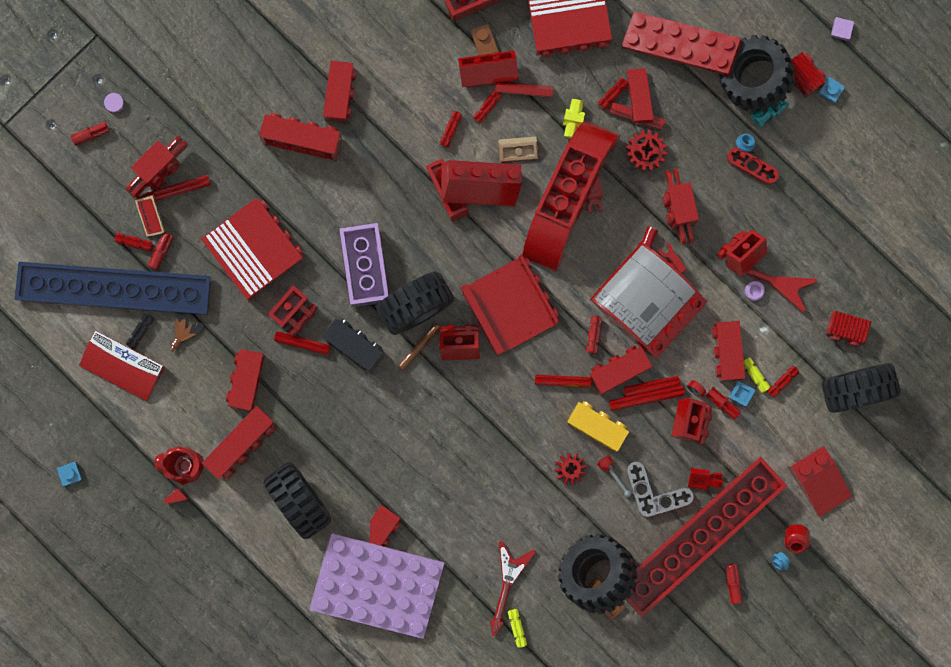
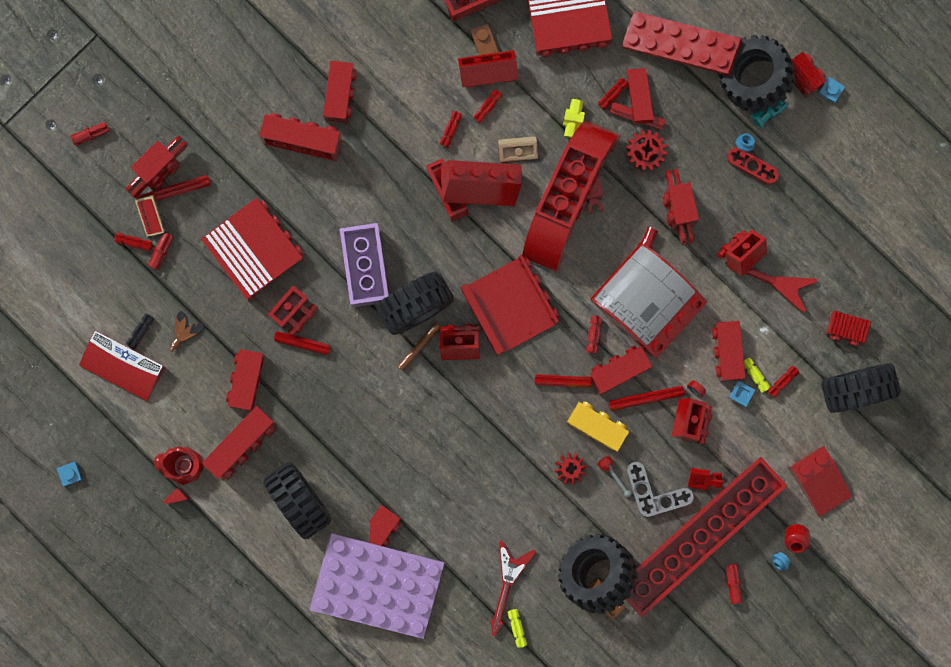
(112, 288): dark blue plate -> none
(114, 103): lavender tile -> none
(354, 345): black brick -> none
(524, 89): red tile -> none
(651, 386): red axle -> none
(673, 258): red plate -> none
(723, 403): red axle -> none
(754, 291): lavender tile -> none
(842, 29): lavender tile -> none

